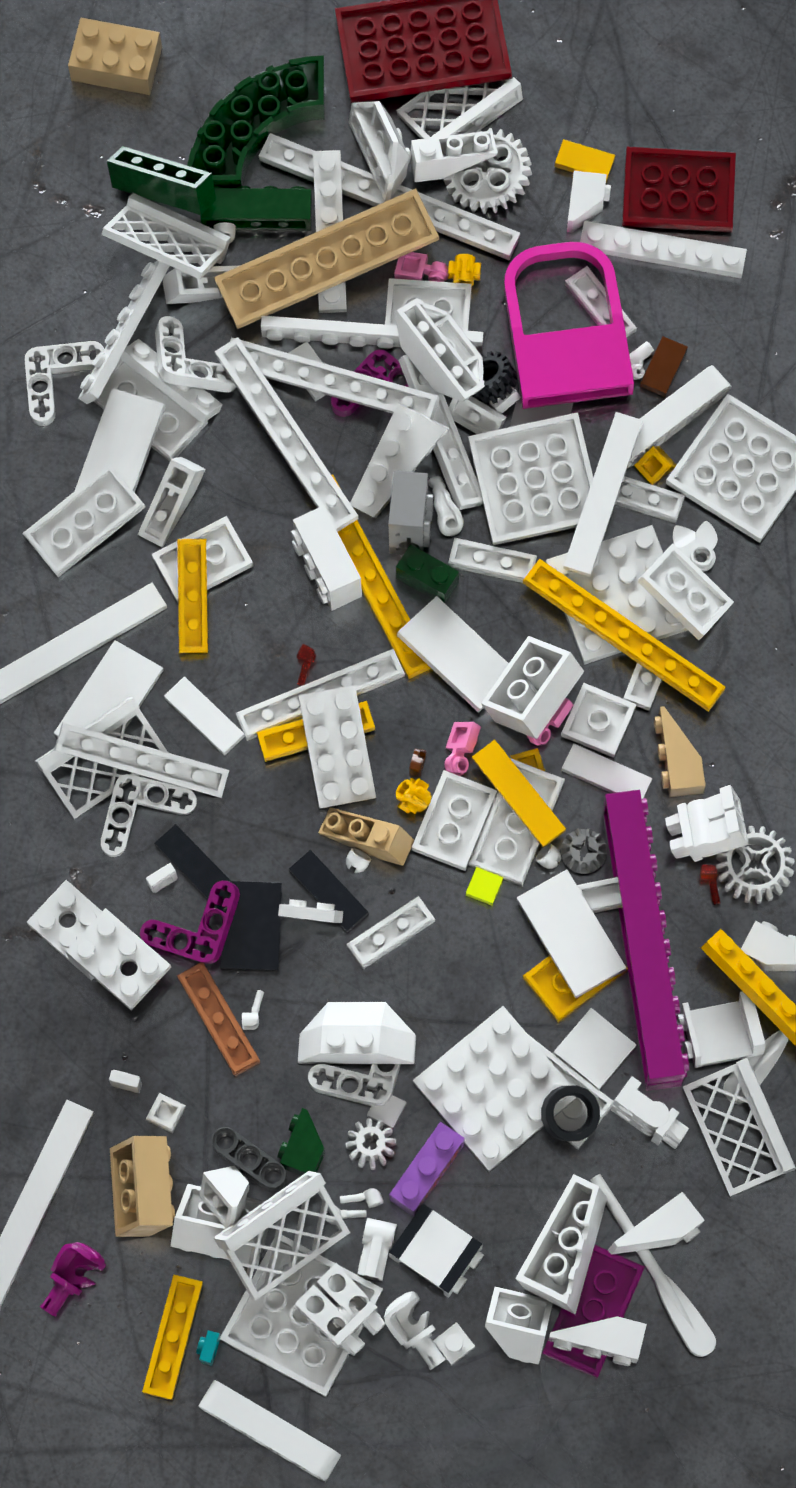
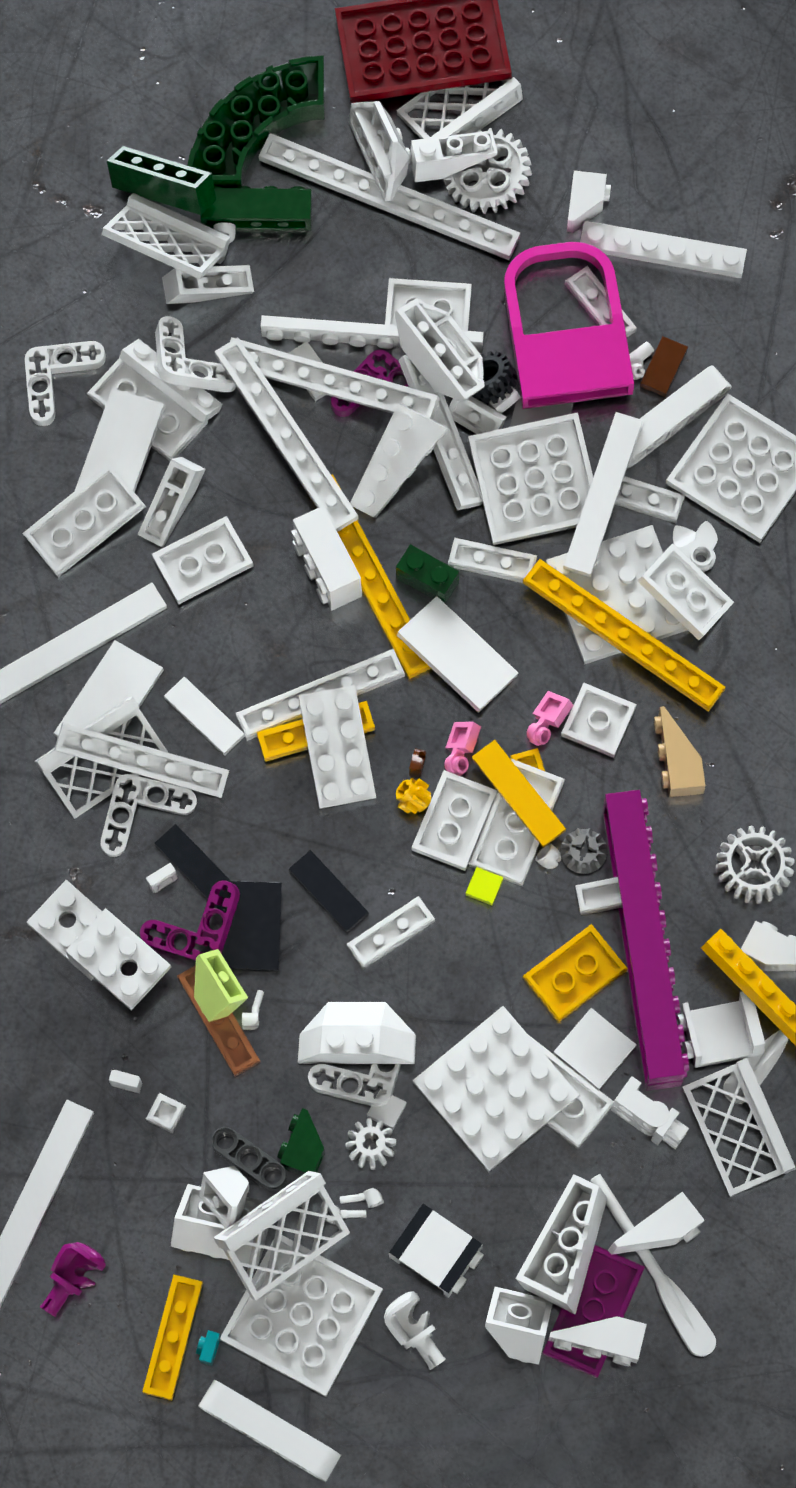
(115, 56): tan brick -> none
(119, 338): white plate -> none
(141, 1186): tan brick -> none
(192, 596): yellow tile -> none
(216, 986): none -> yellowish green slope
(298, 909): white plate -> none
(307, 655): clear red hand -> none
(326, 258): tan plate -> none
(327, 213): white plate -> none
(345, 1318): white hips -> none
(357, 859): white hinge -> none
(369, 835): tan slope -> none
(377, 1242): white piece -> none
(409, 512): light grey piece -> none
(414, 266): bright pink plate -> none
(427, 1169): medium lavender brick -> none
(449, 516): white piece -> none
(454, 1344): white plate -> none
(464, 269): yellow gear -> none
(532, 687): white brick -> none
(571, 933): white tile -> none
(582, 158): yellow tile -> none
(590, 1102): black tyre -> none
(604, 772): white tile -> none
(642, 687): white plate -> none
(655, 465): yellow slope -> none
(679, 189): dark red plate -> none
(708, 826): white hips -> none
(709, 873): clear red hand -> none

